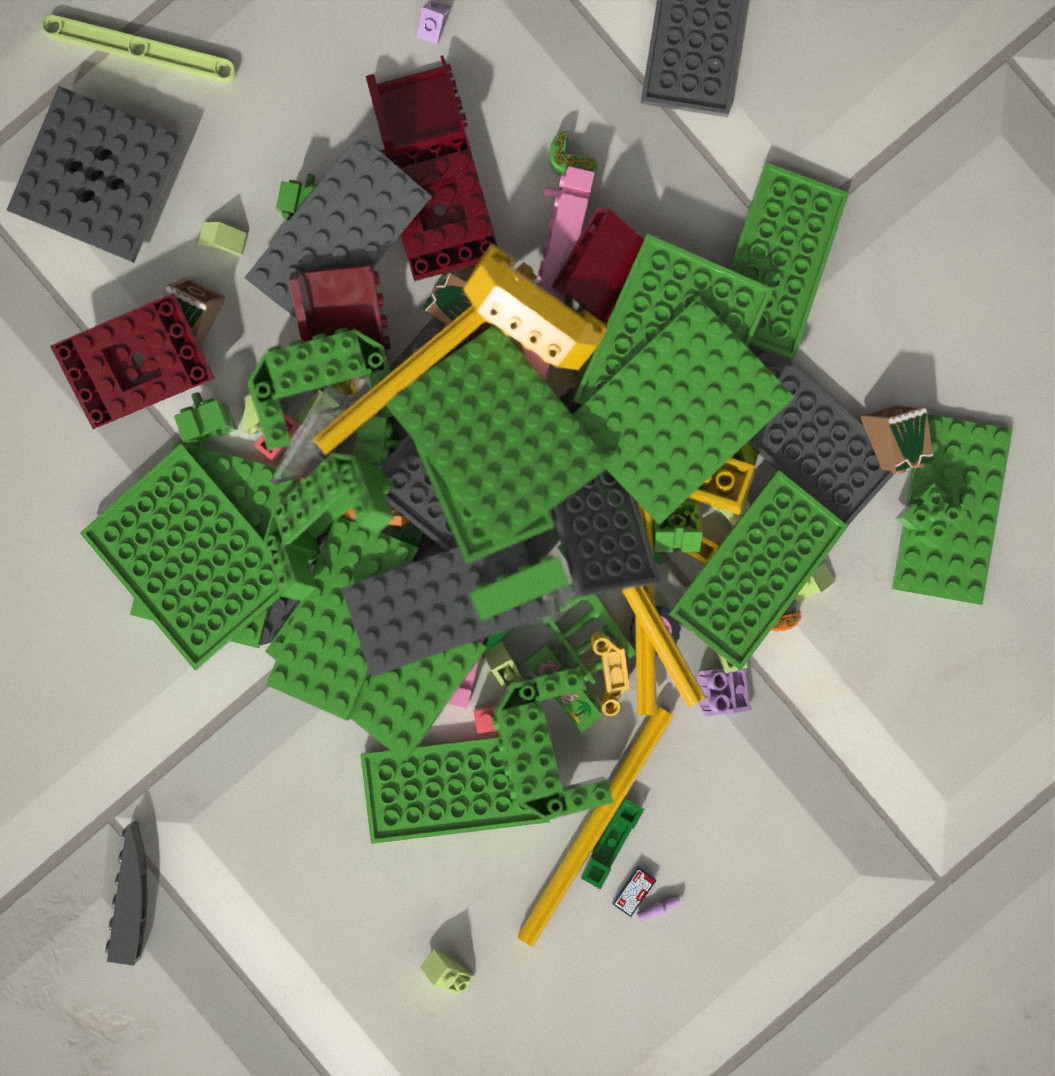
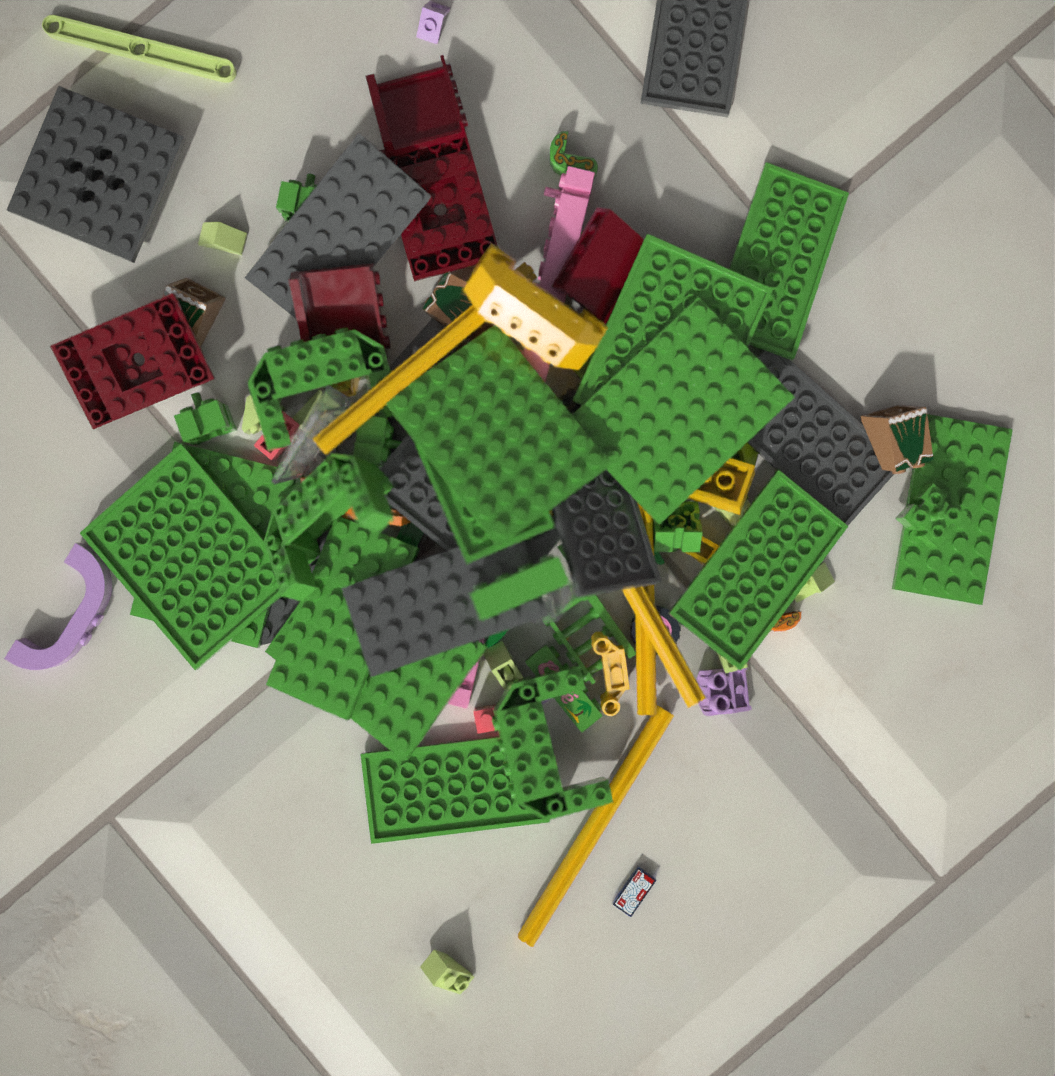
(87, 616): none -> lavender arch
(130, 902): dark grey slope -> none
(611, 842): green slope -> none
(659, 908): lavender bar -> none

